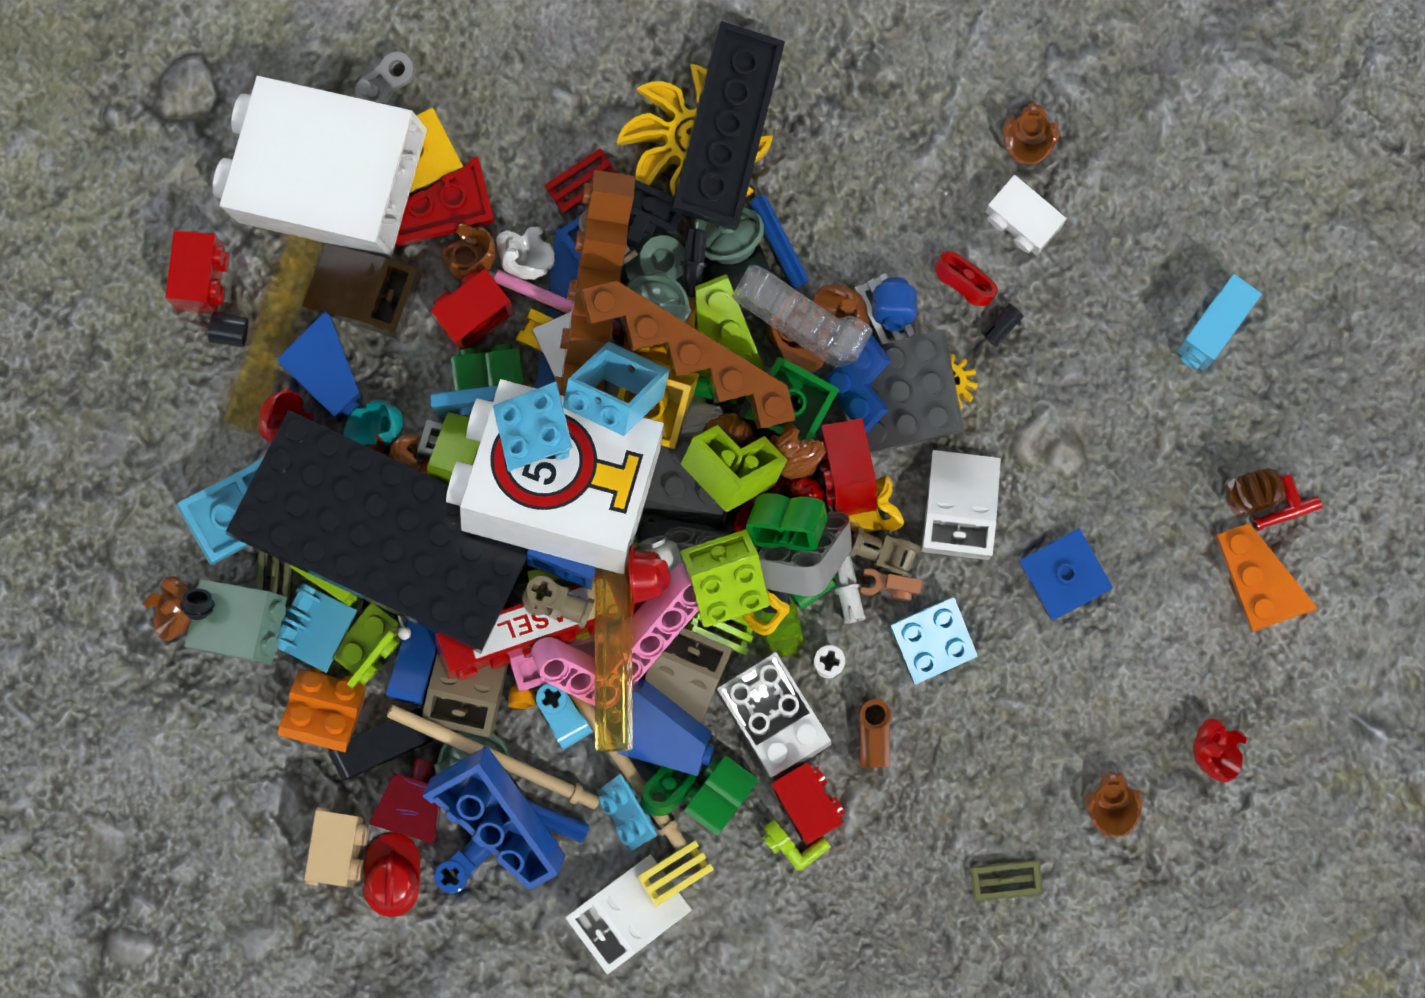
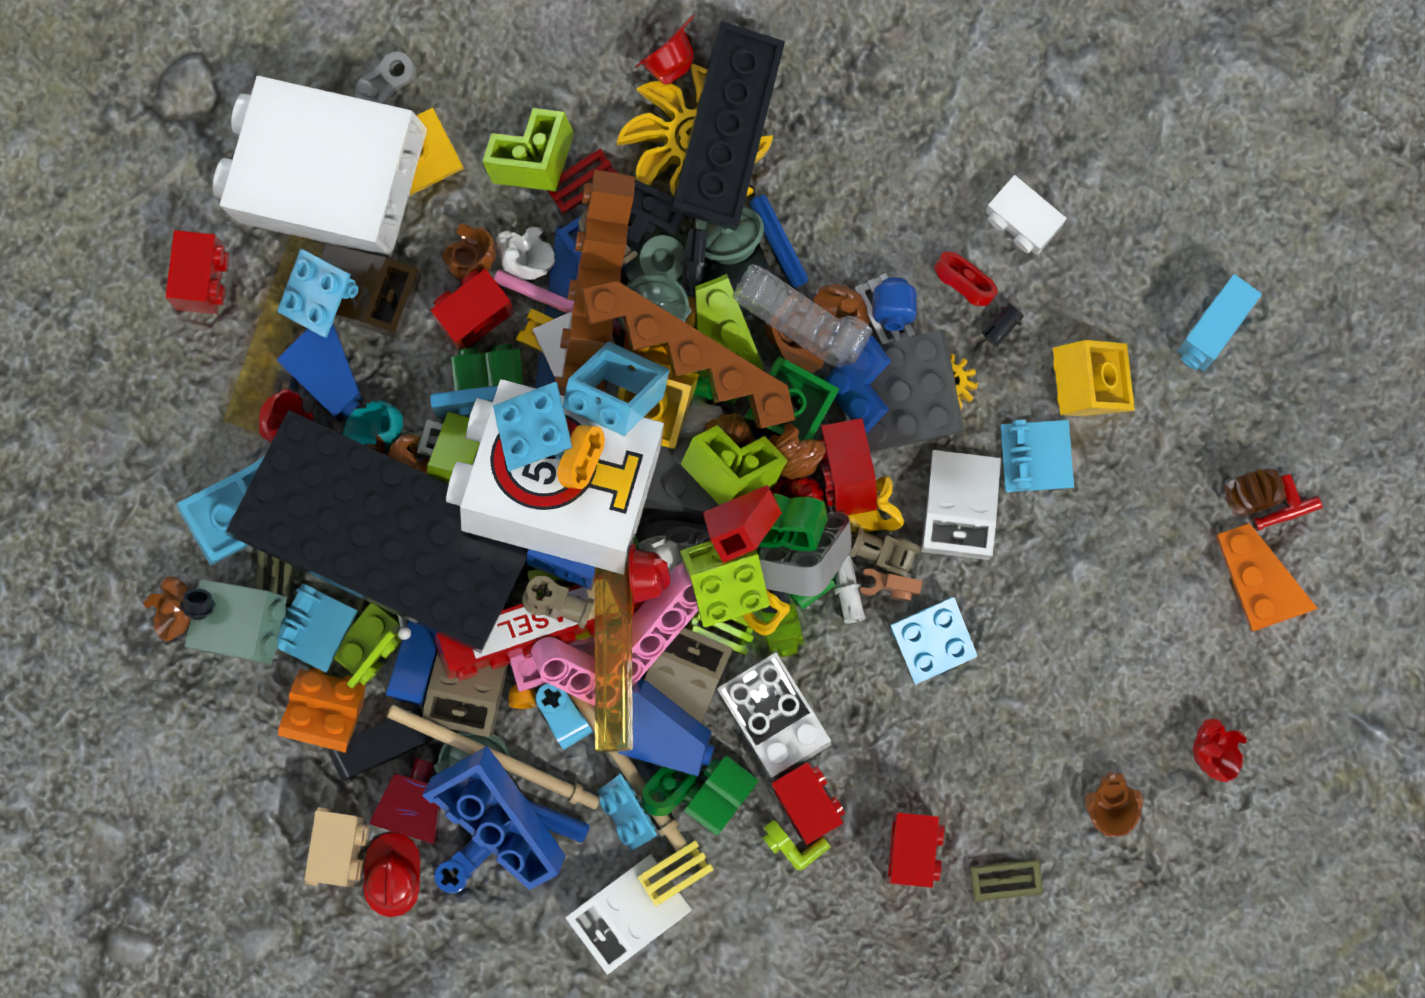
(228, 329): black beam -> none
(315, 292): none -> medium azure hinge
(344, 596): lime tile -> none
(441, 208): red wing -> none
(536, 157): none -> lime brick
(580, 461): none -> light orange beam
(671, 58): none -> red piece
(742, 522): none -> red slope
(838, 657): white bush -> none
(874, 739): dark orange piece -> none
(914, 850): none -> red brick
(1031, 135): dark orange hair -> none
(1037, 455): none -> medium azure hinge
(1065, 574): blue plate -> none
(1093, 378): none -> yellow slope

